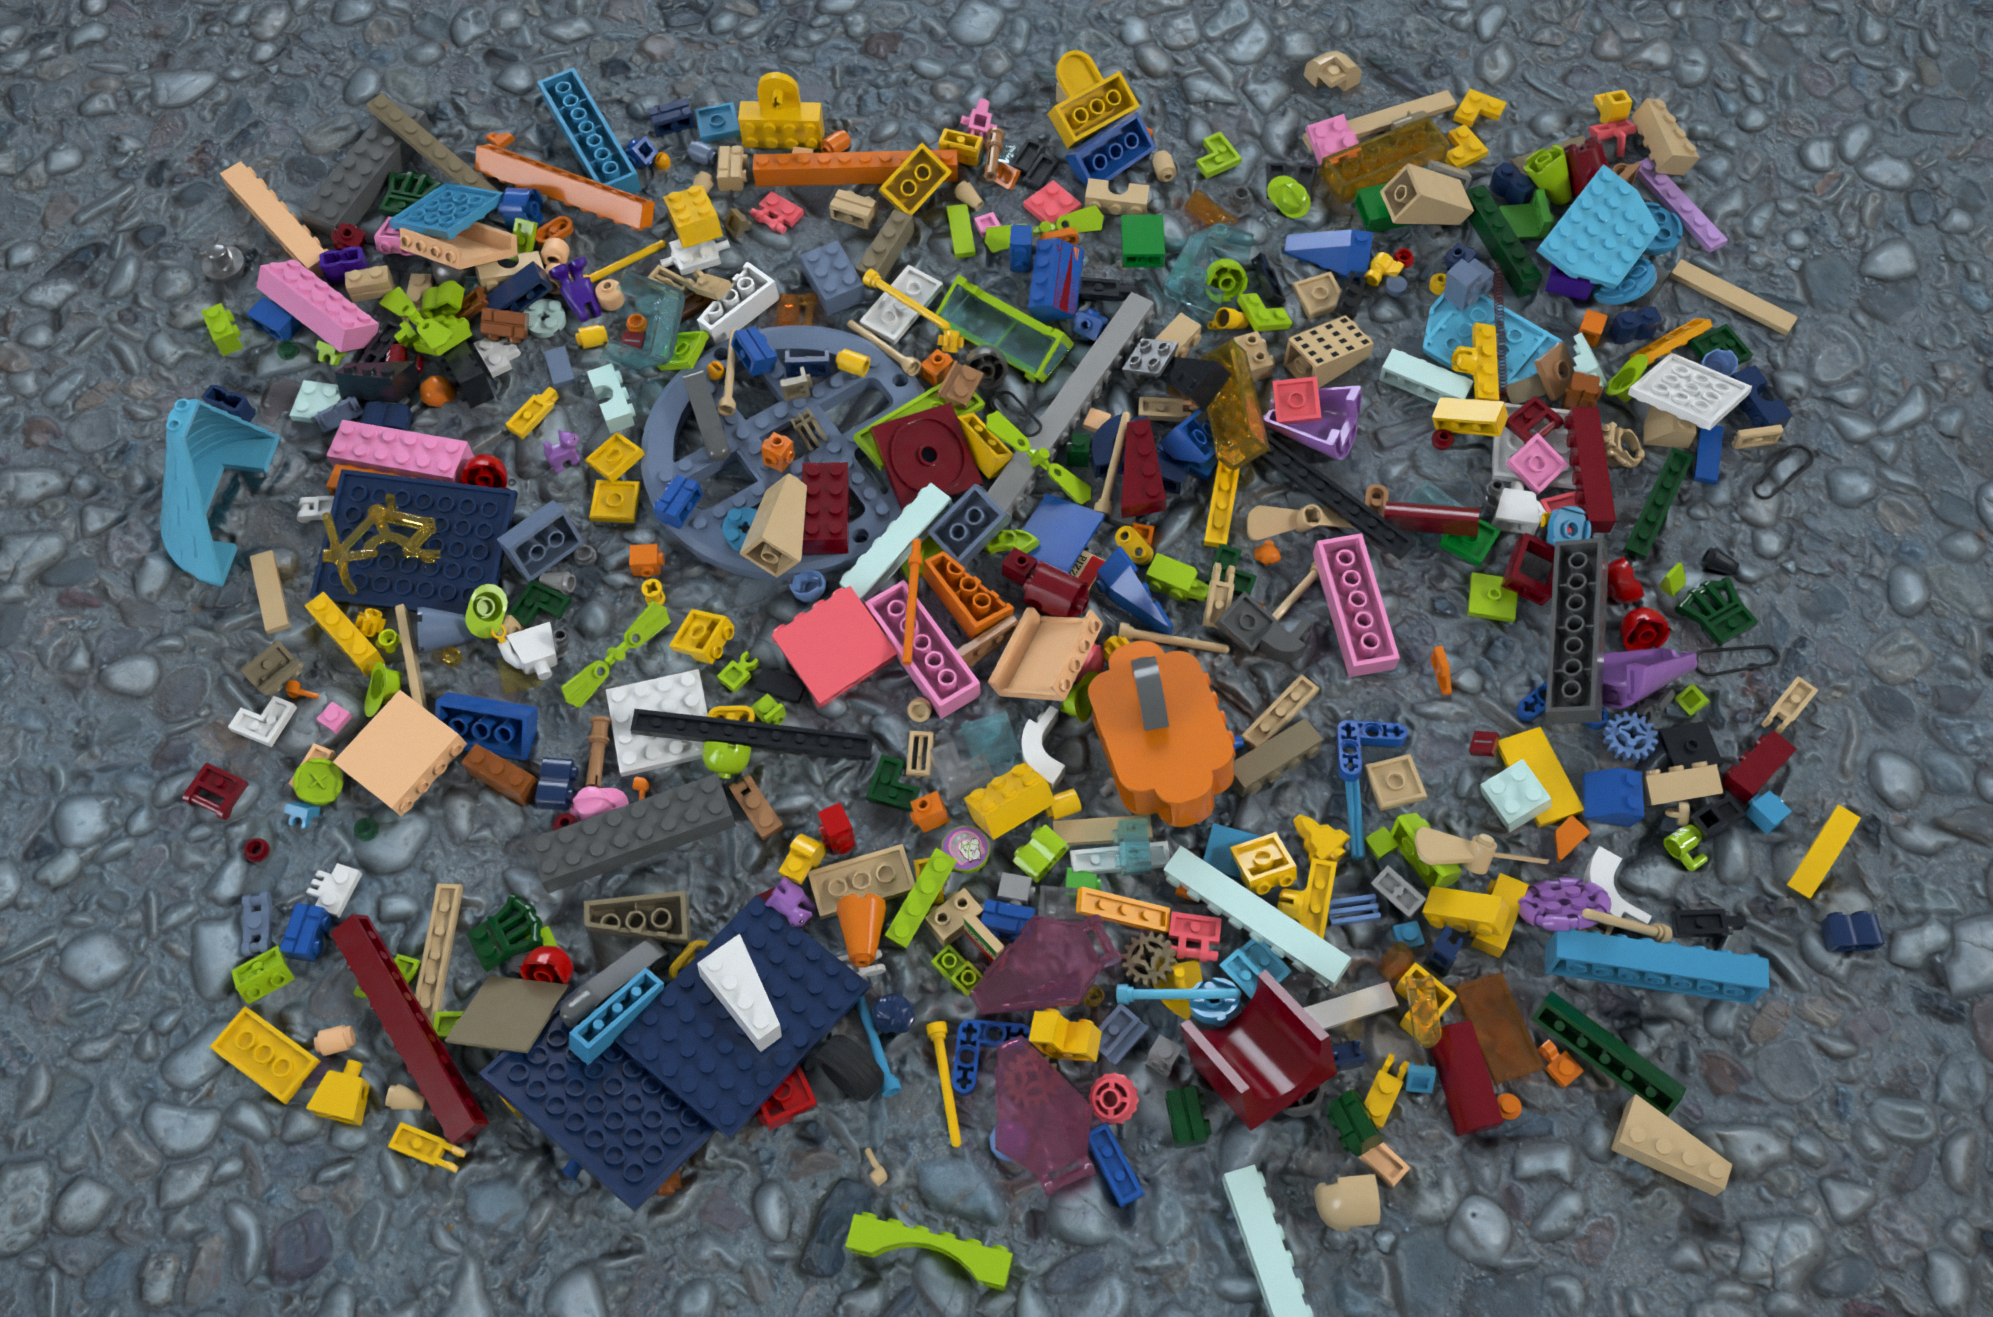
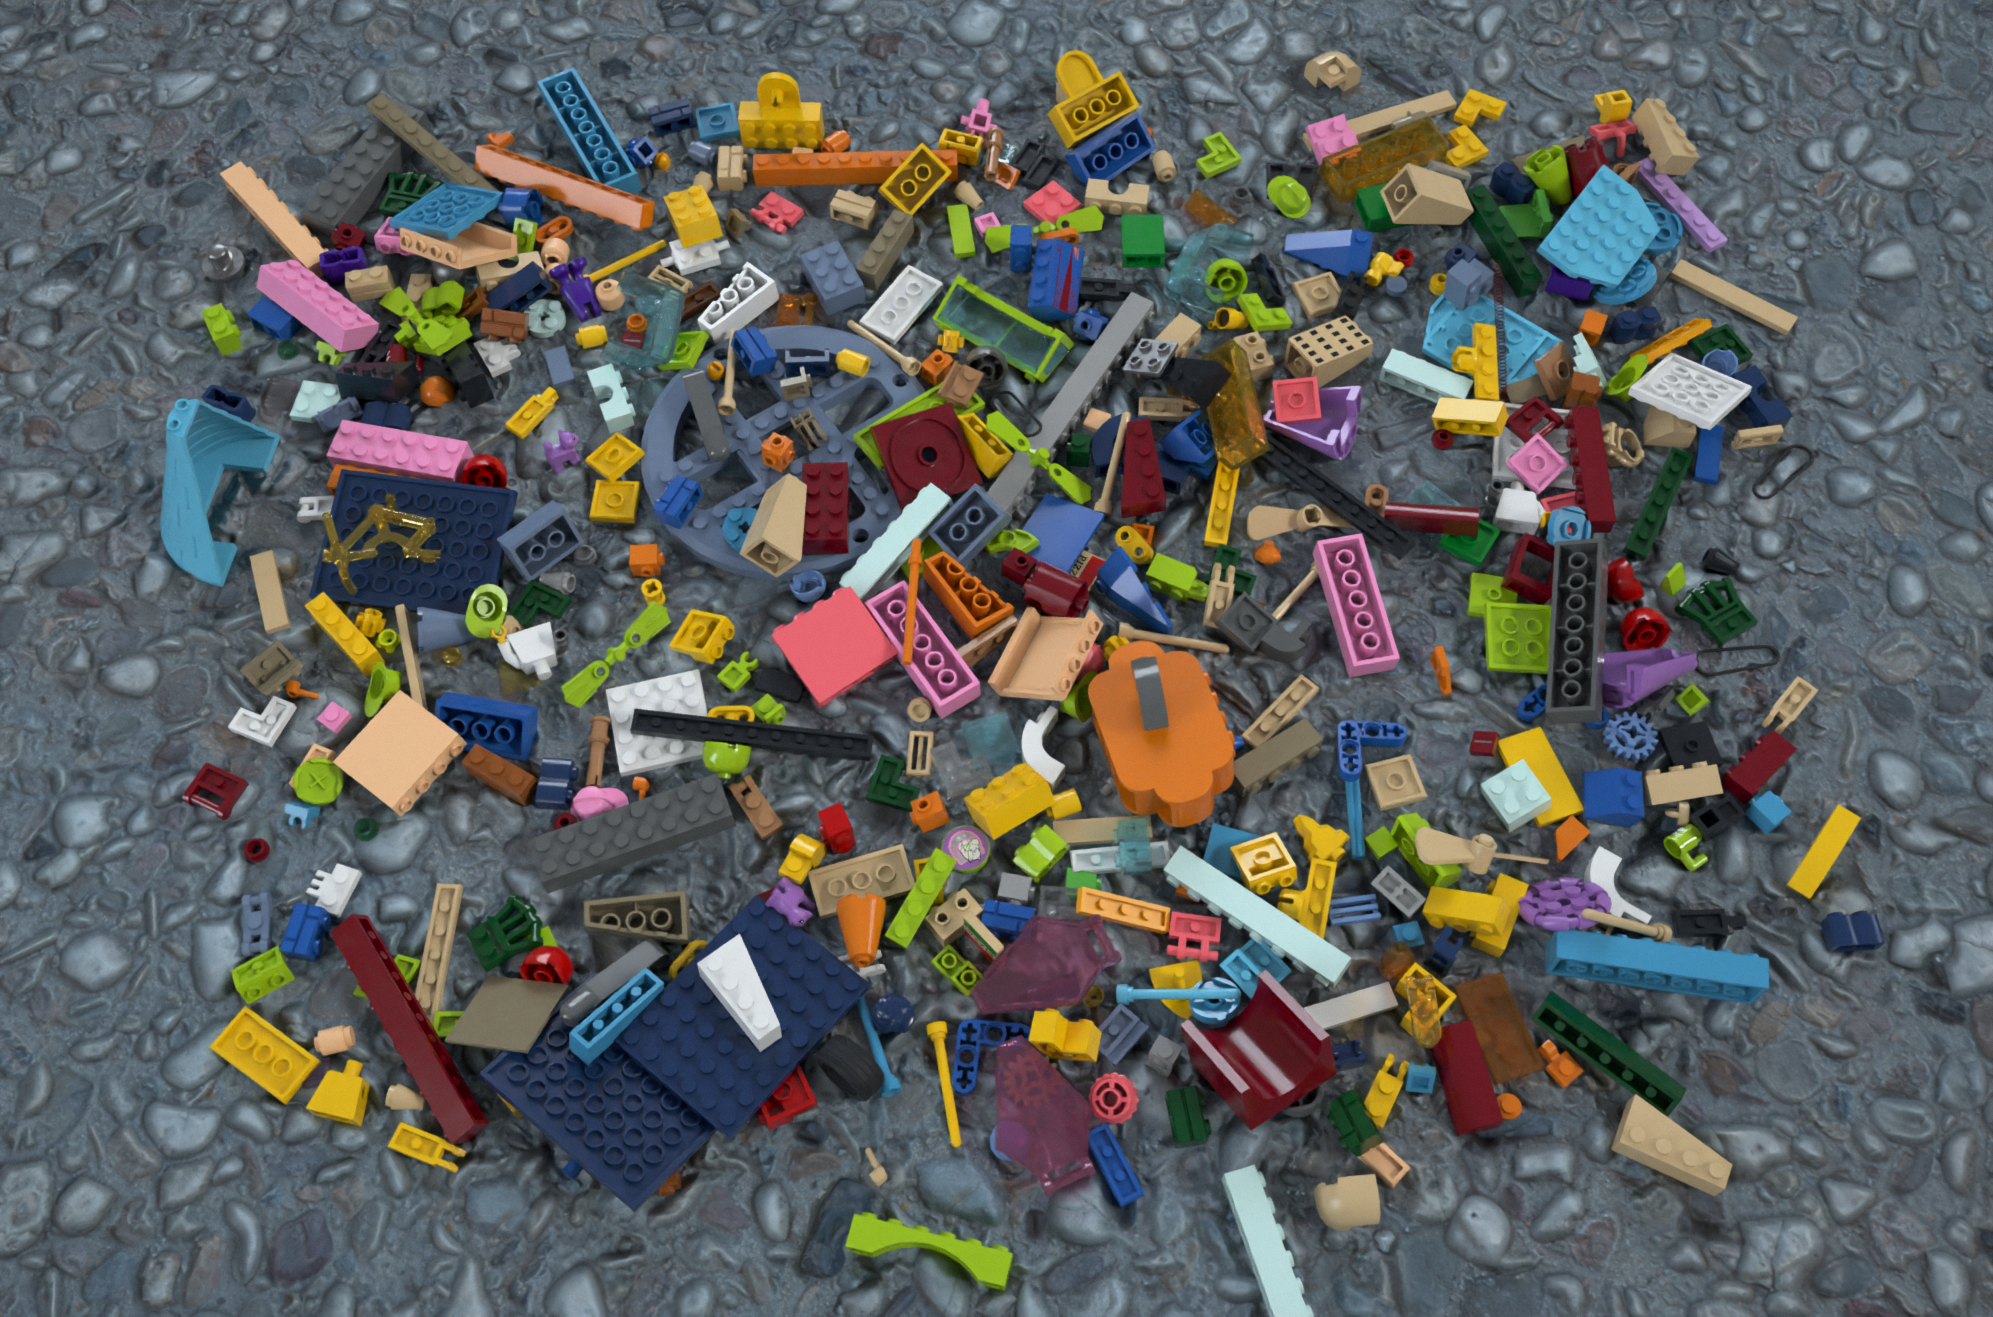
(708, 285): tan hinge -> none
(873, 279): yellow piece -> none
(1158, 958): dark tan gear -> none
(1517, 637): none -> lime plate

